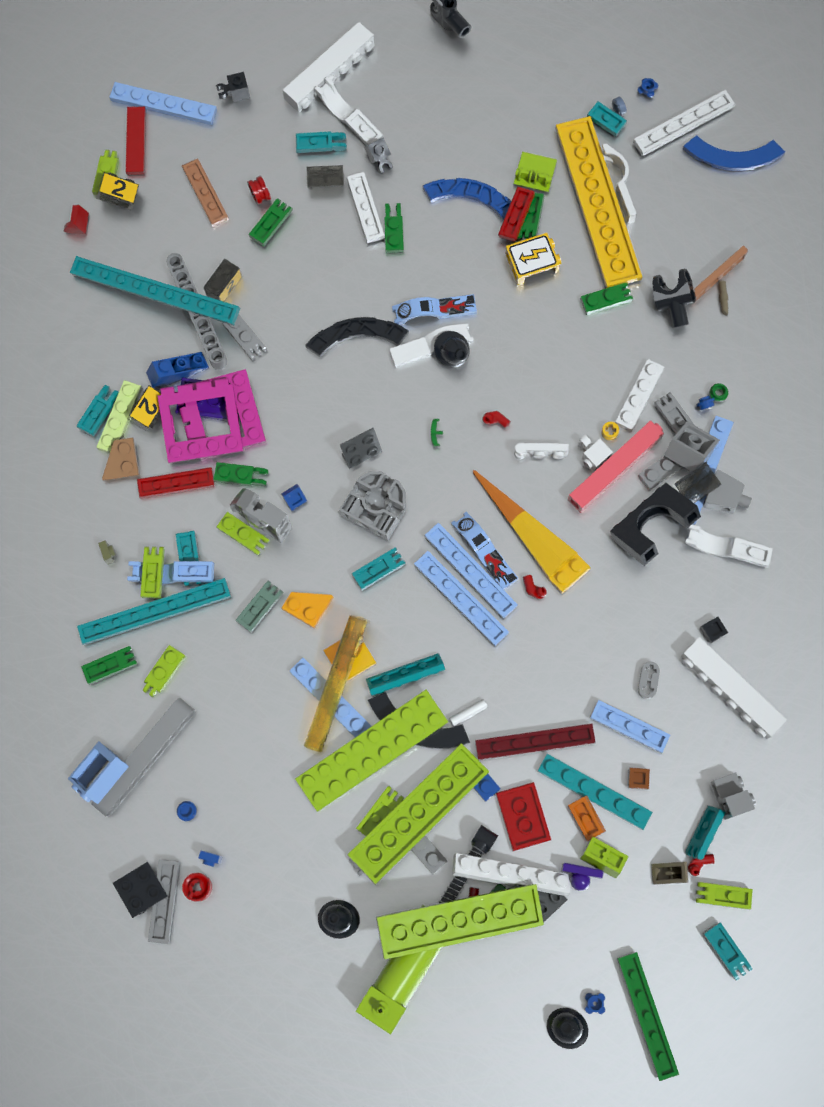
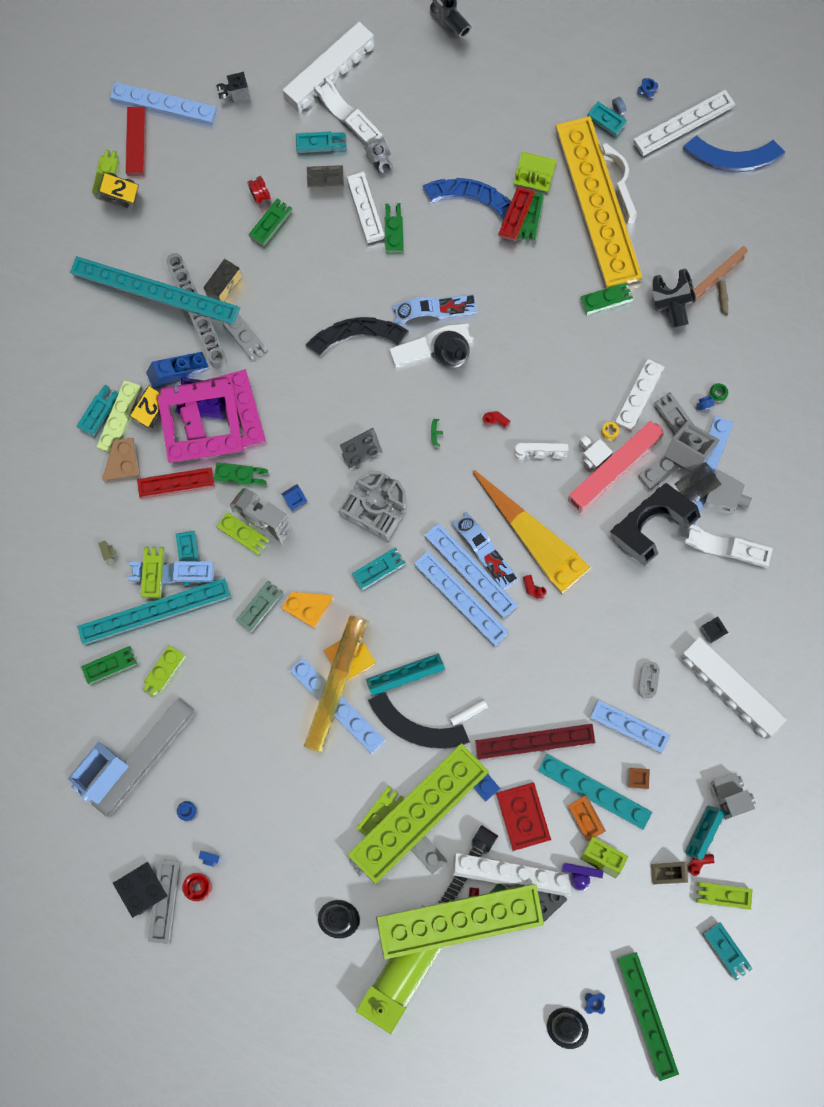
(78, 221): red tile -> none
(205, 192): nougat tile -> none
(371, 750): lime plate -> none
(532, 257): panel -> none

